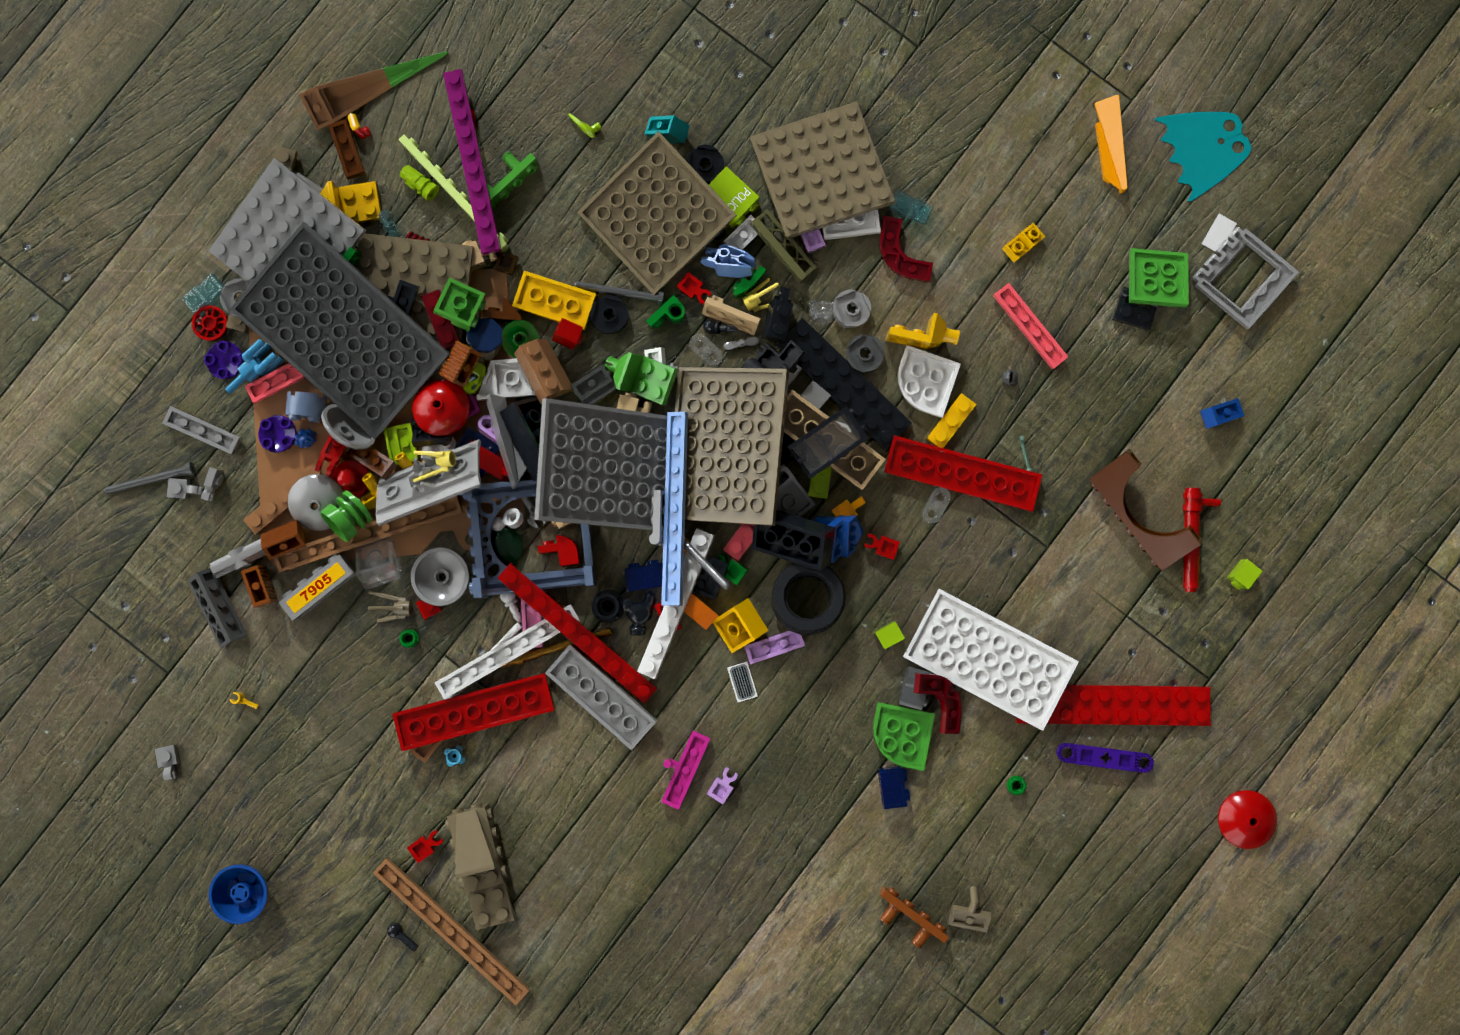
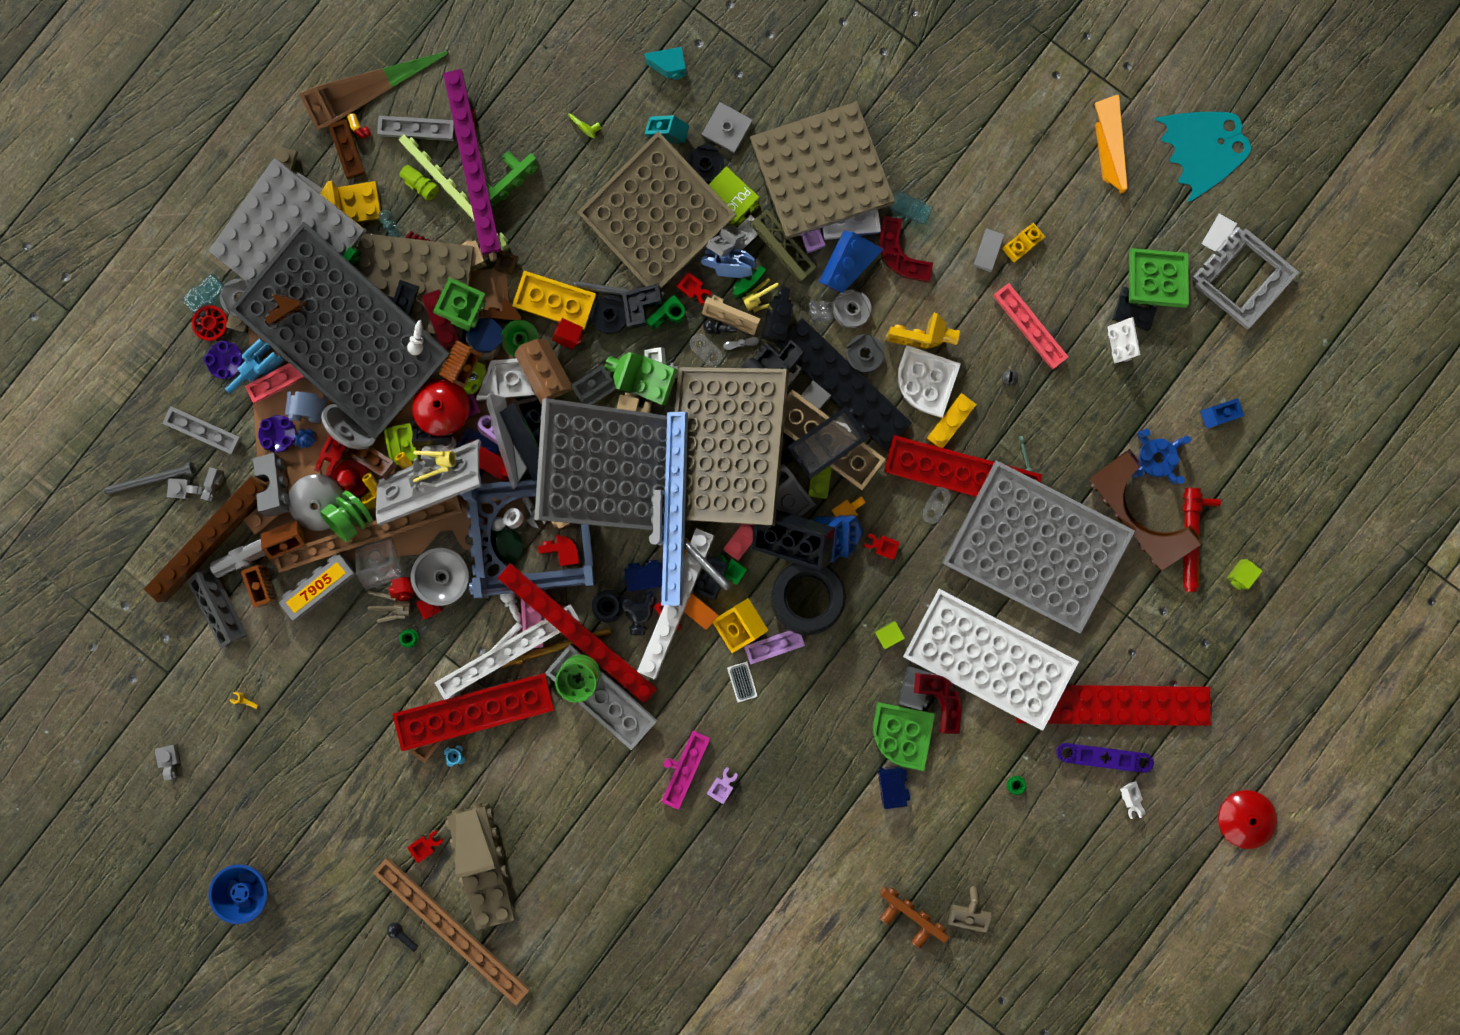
(206, 541): none -> reddish brown brick
(274, 498): none -> arch
(287, 307): none -> reddish brown slope
(401, 589): none -> red plate
(415, 345): none -> white bar
(416, 128): none -> light grey plate
(569, 684): none -> bright green wheel
(637, 300): none -> black plate
(667, 62): none -> teal slope
(726, 241): none -> light grey slope
(727, 128): none -> light grey plate
(848, 261): none -> blue wedge
(988, 250): none -> light grey slope
(1038, 546): none -> light grey plate
(1123, 340): none -> white hinge
(1132, 798): none -> white plate
(1168, 453): none -> blue plate

